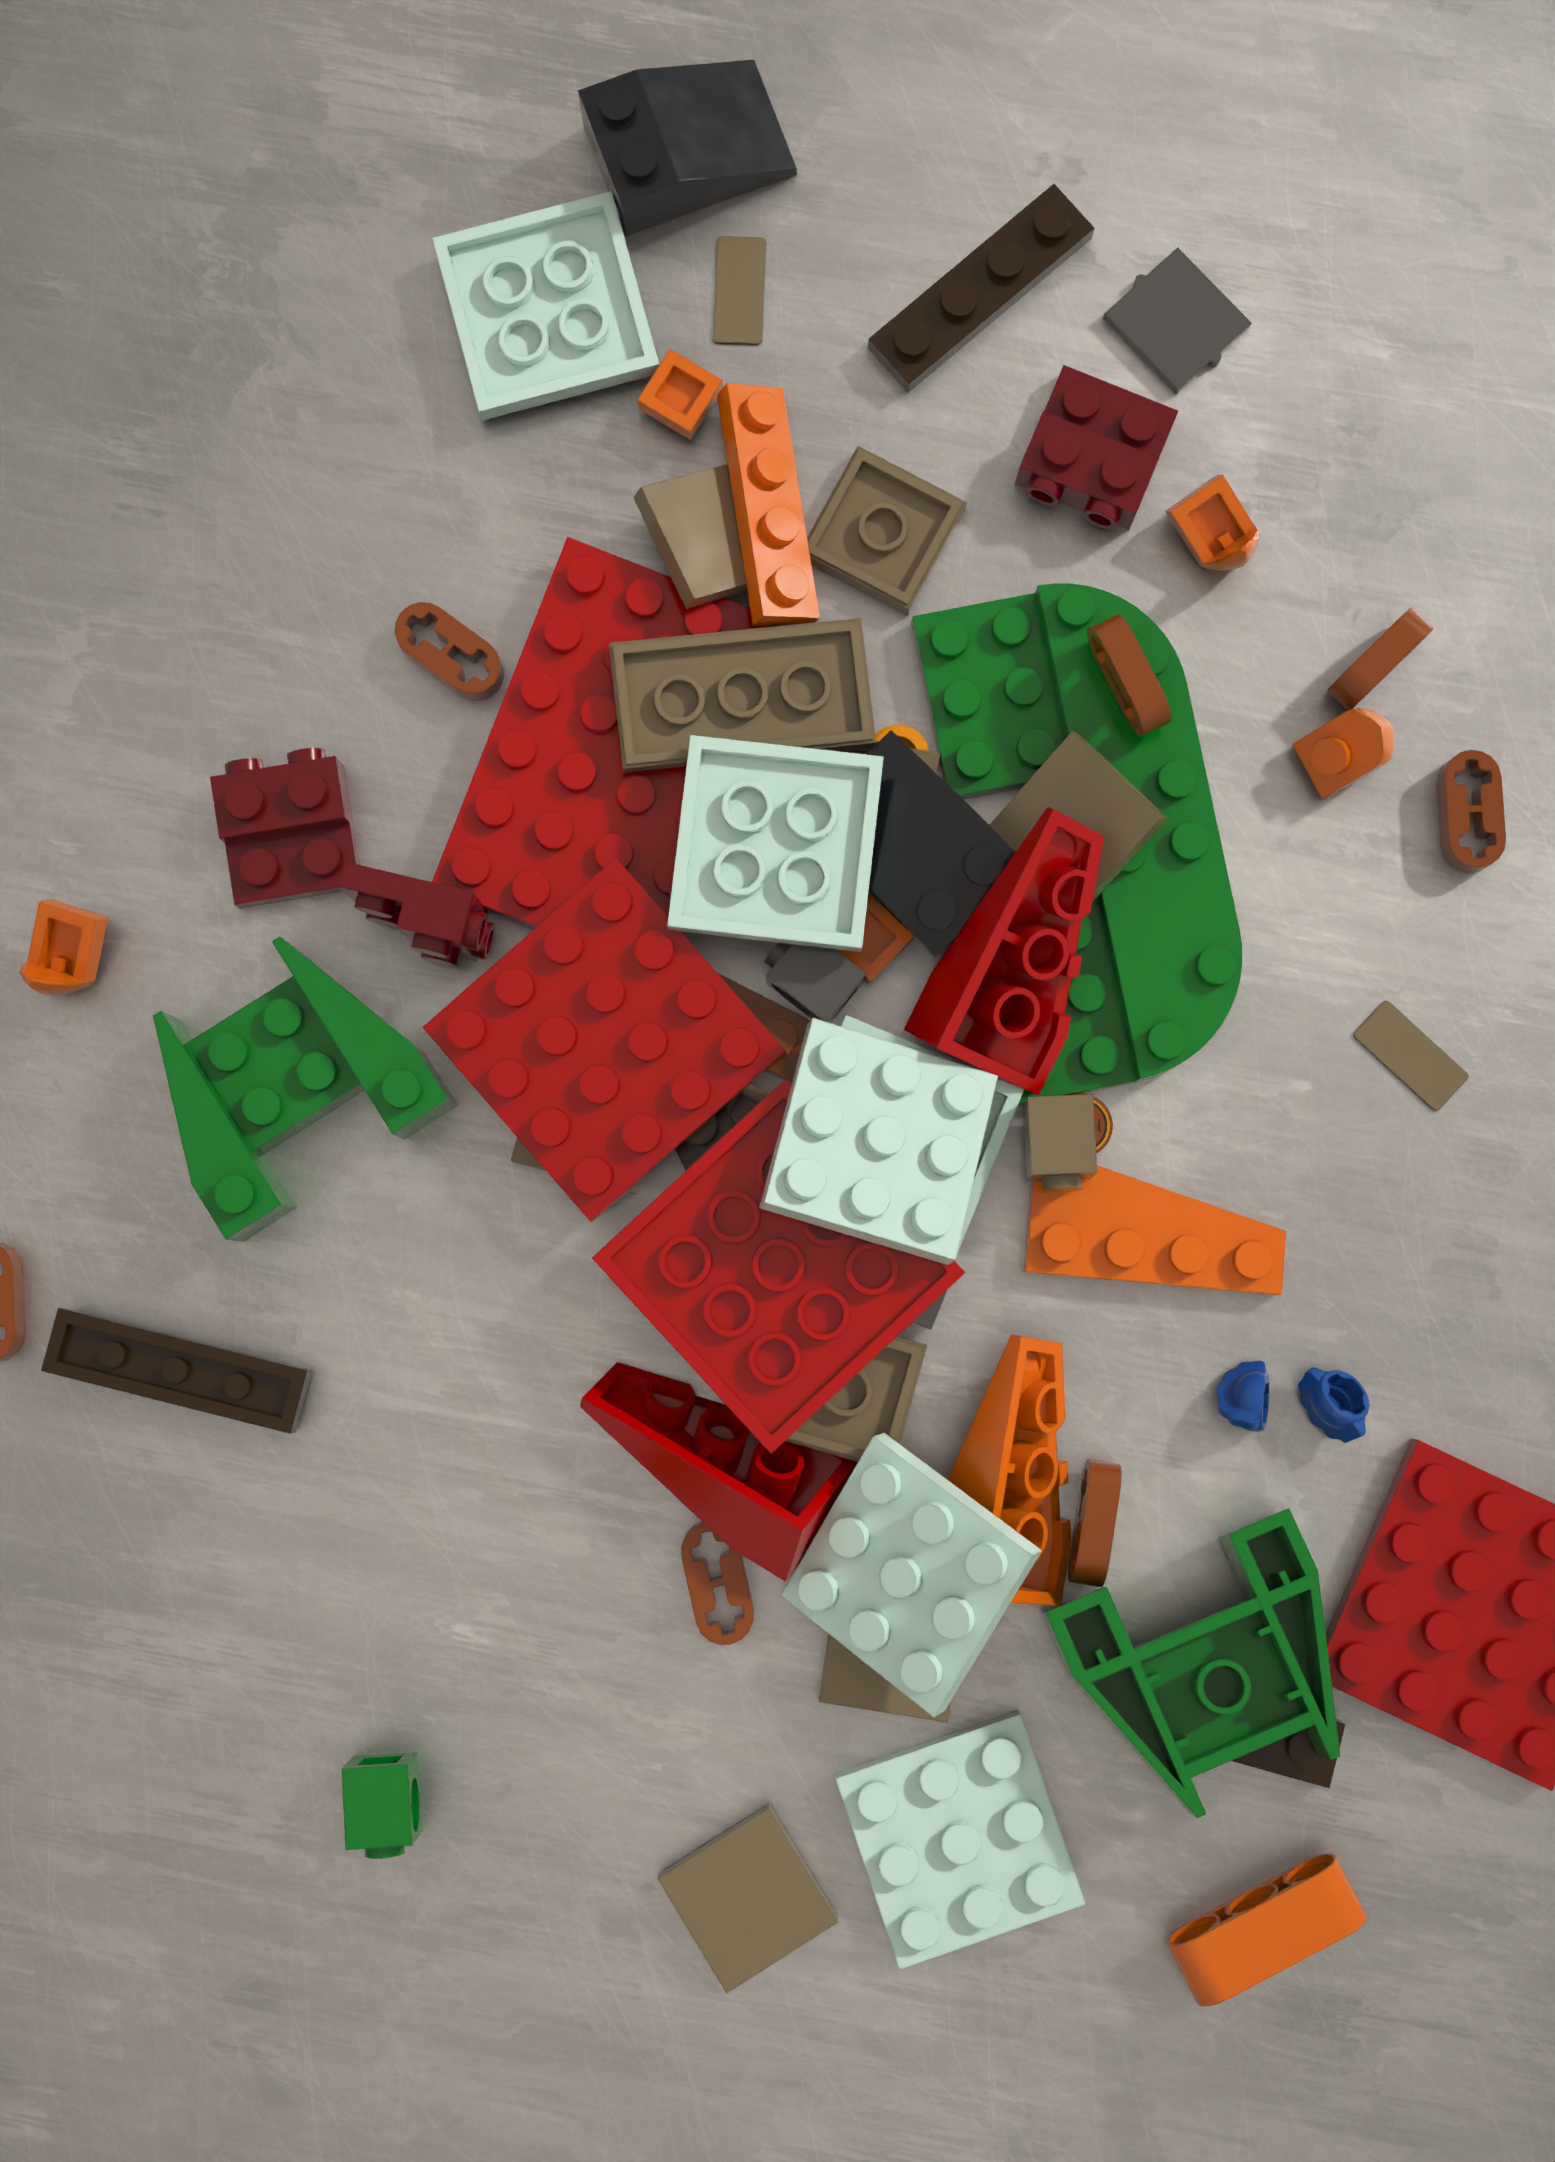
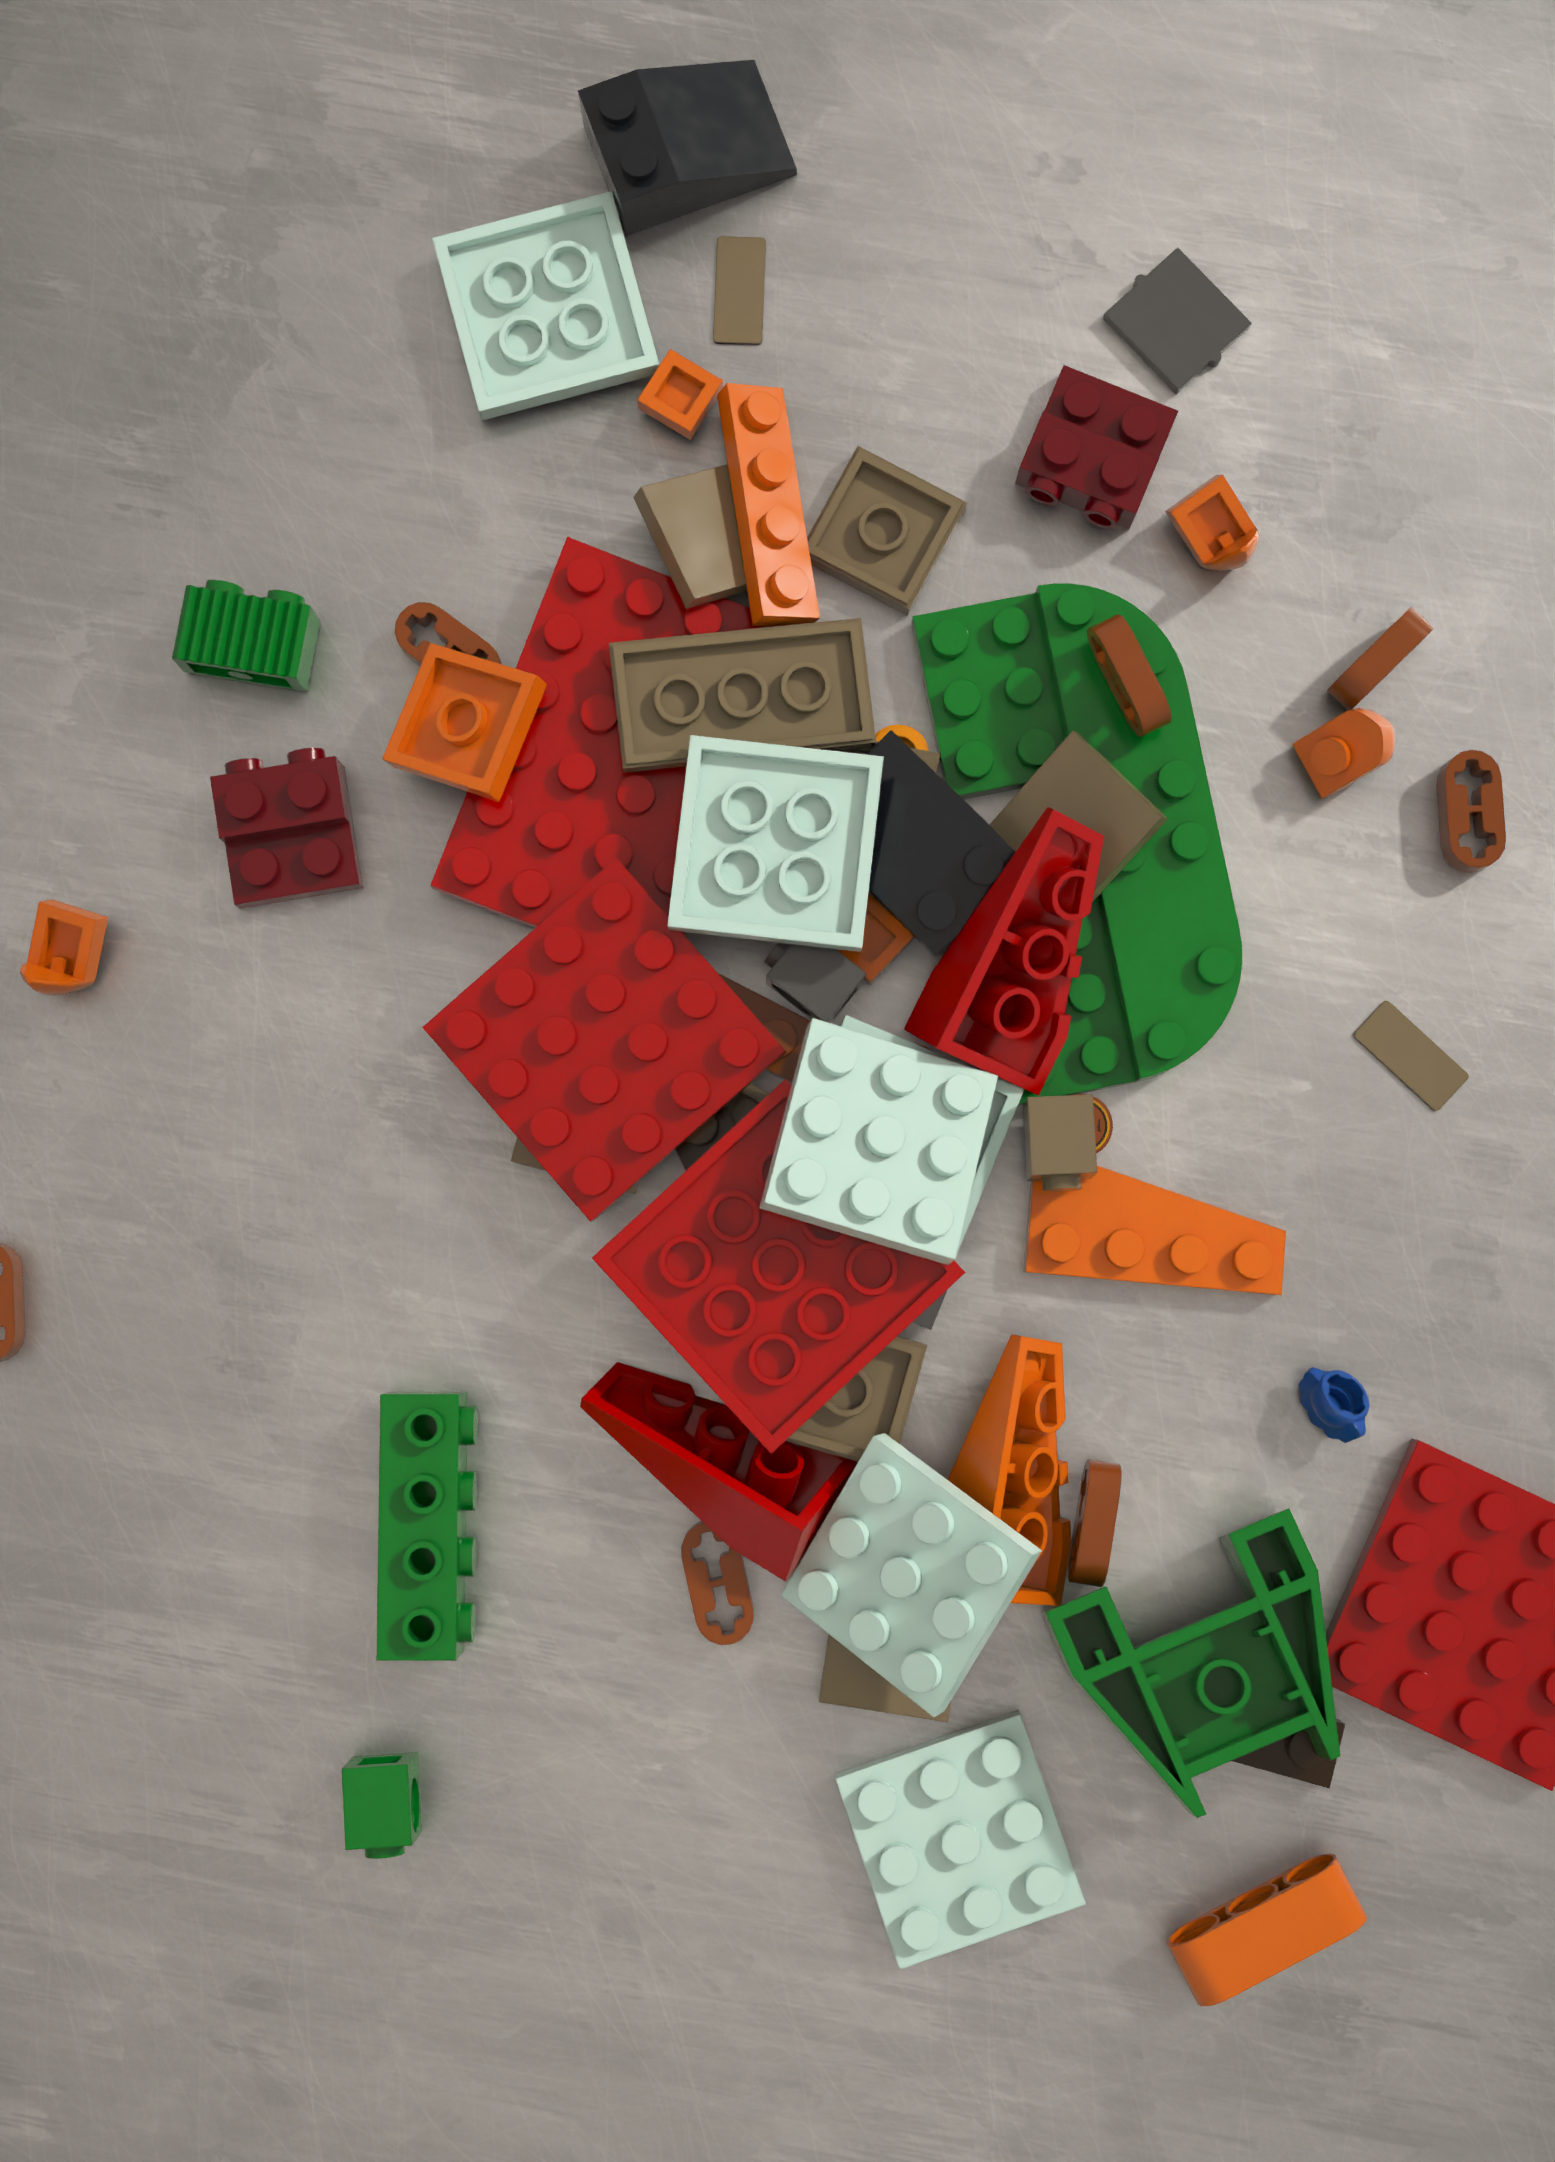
(176, 1370): dark brown plate -> none
(246, 636): none -> green brick
(277, 1073): green wedge -> none
(424, 1526): none -> green brick
(435, 917): dark red plate -> none
(464, 721): none -> orange plate
(747, 1898): dark tan tile -> none
(980, 288): dark brown plate -> none
(1245, 1396): blue piece -> none

